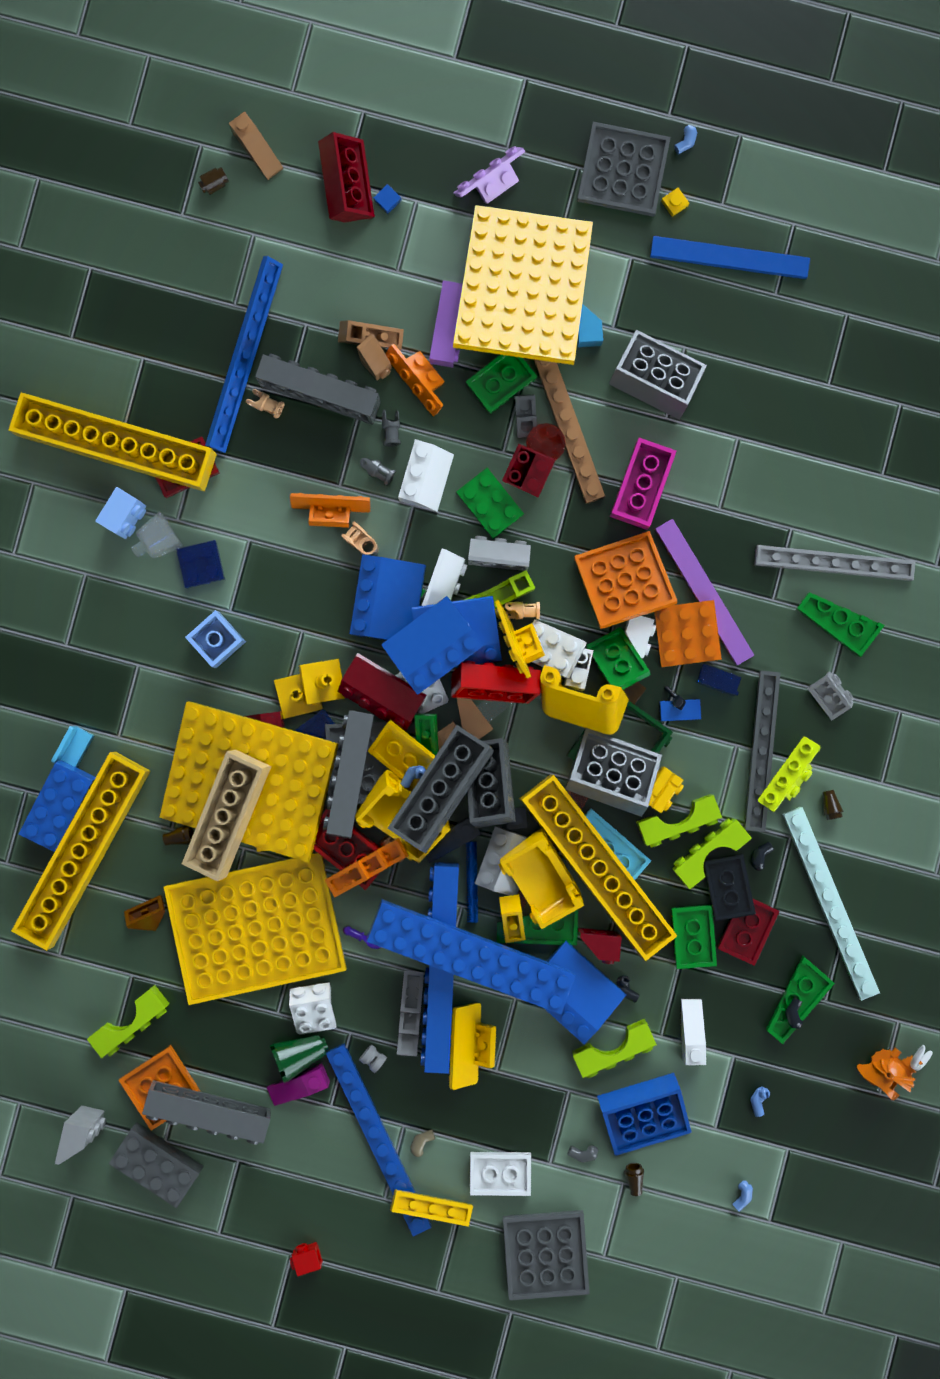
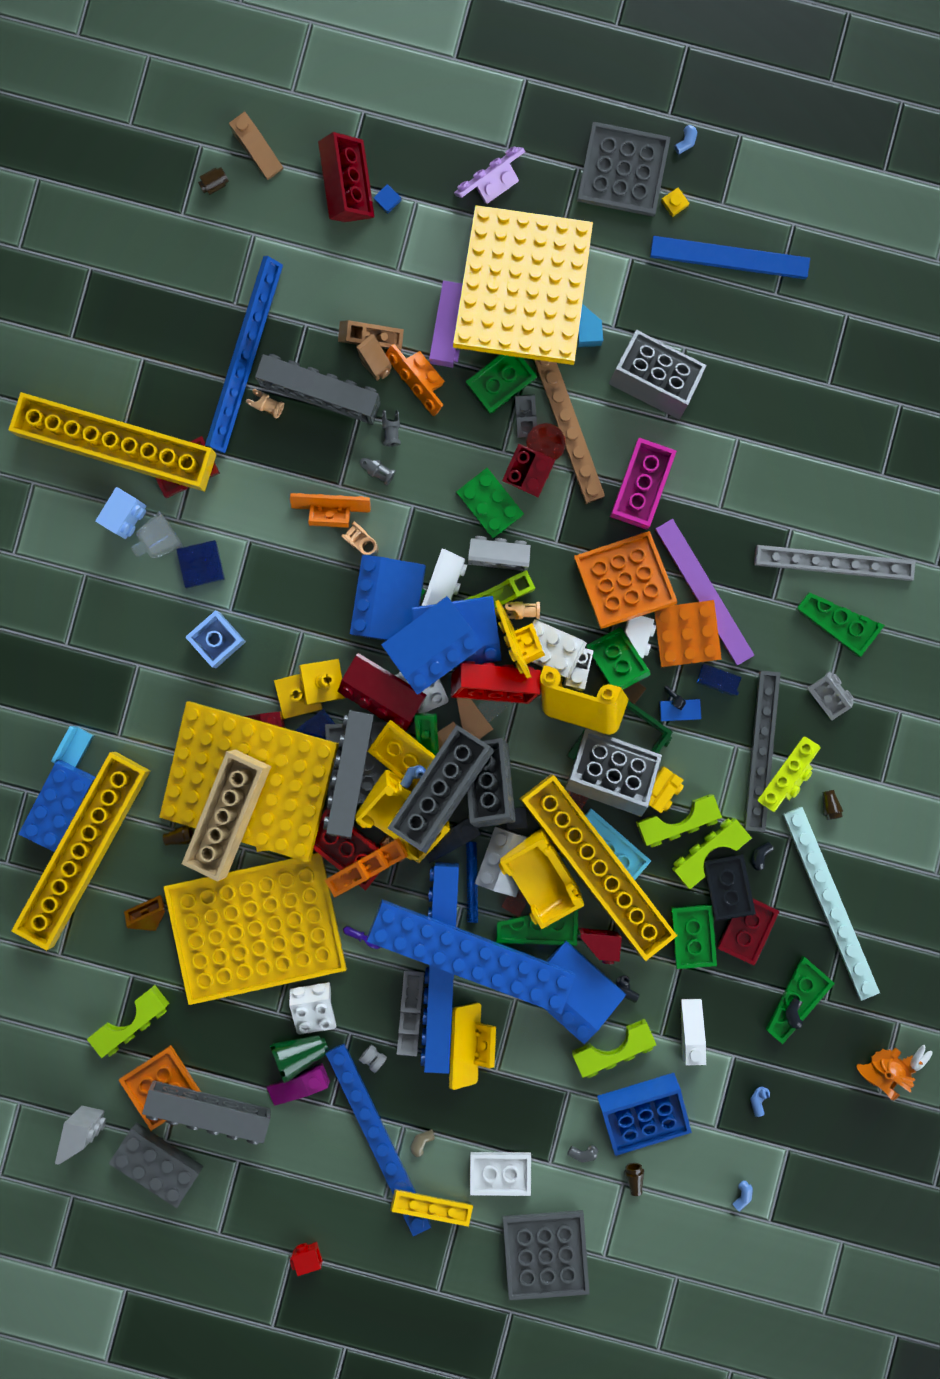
(425, 476): white slope -> none
(512, 918): yellow slope -> none

